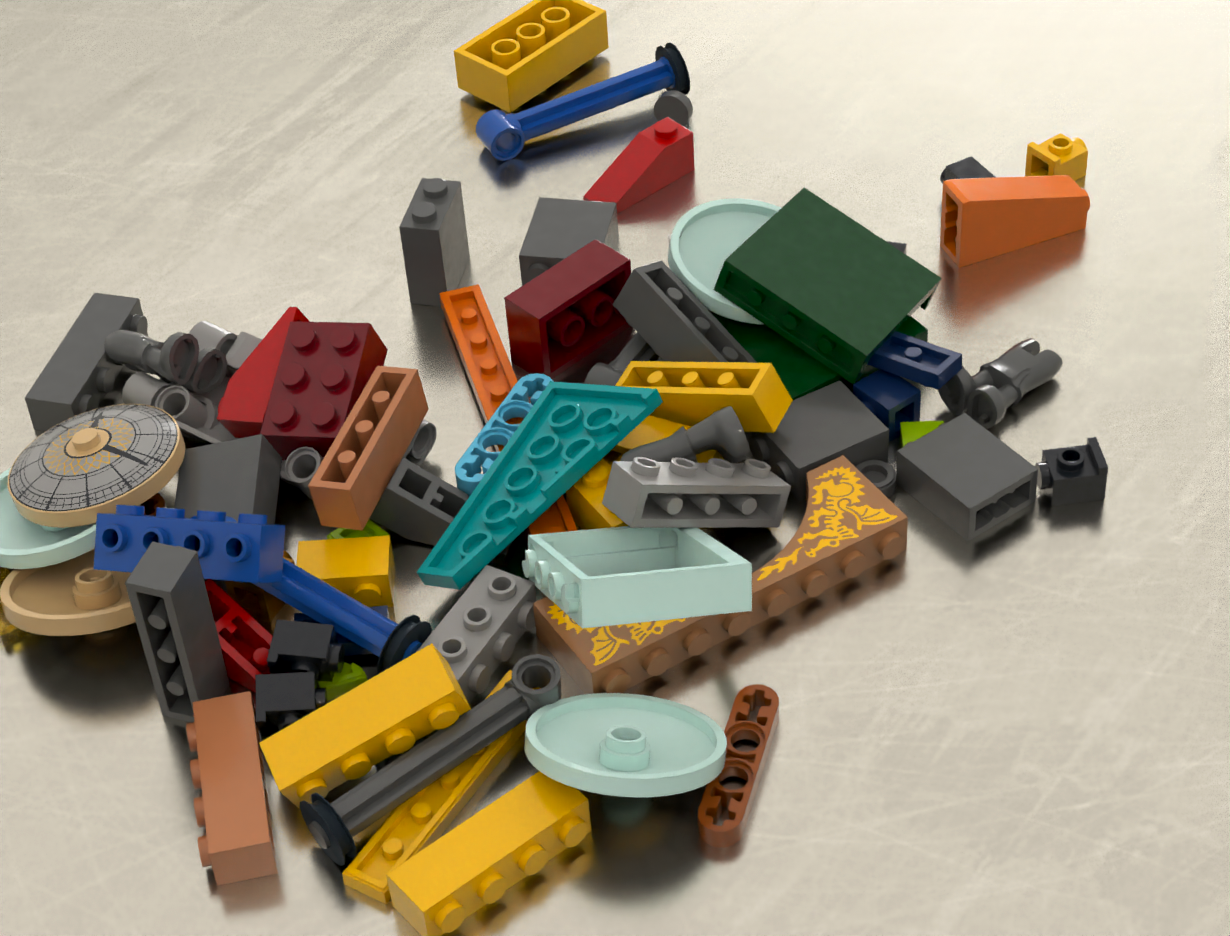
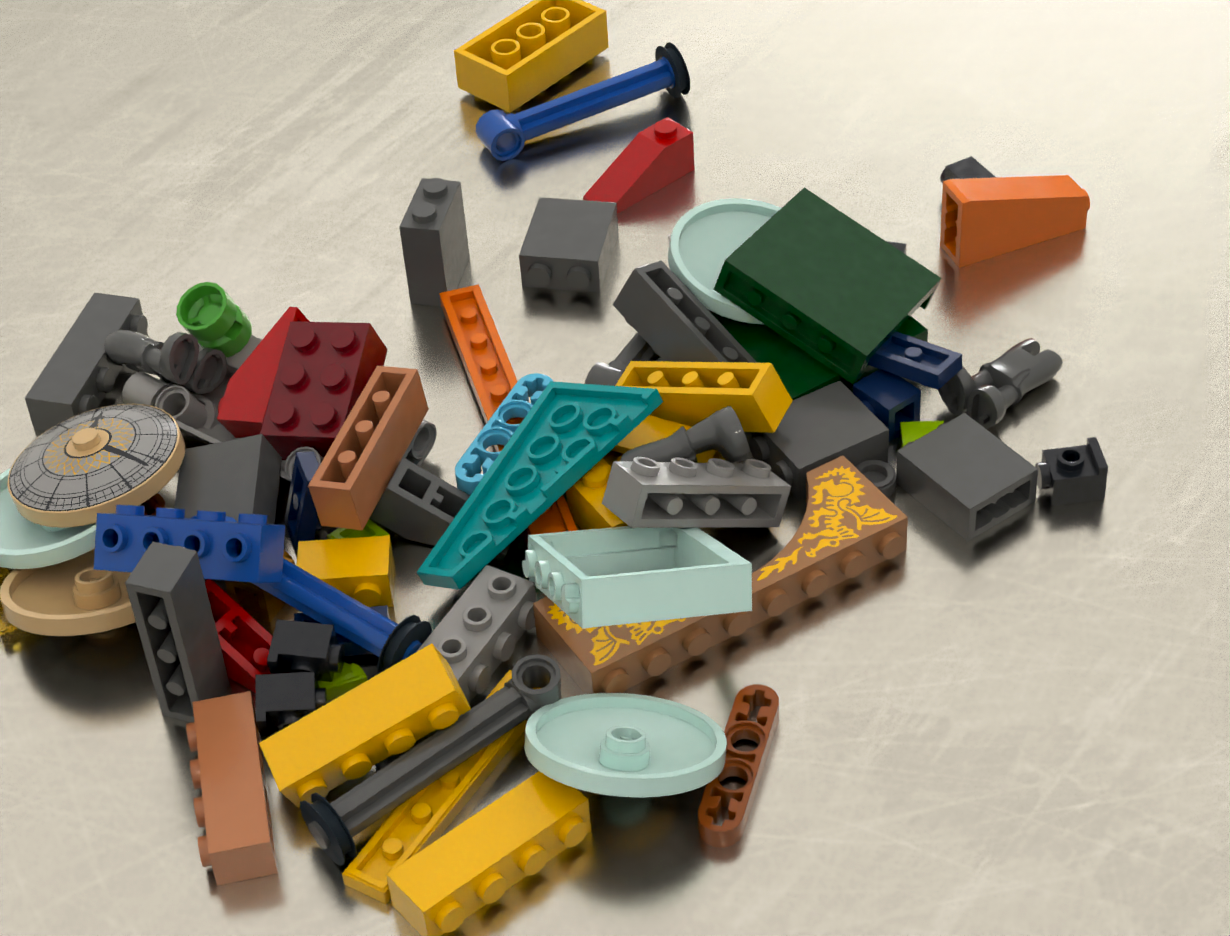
(214, 318): none -> bright green wheel
(301, 513): none -> dark blue plate
(567, 310): dark red brick -> none
(675, 106): dark grey tile -> none
(1058, 156): yellow brick -> none

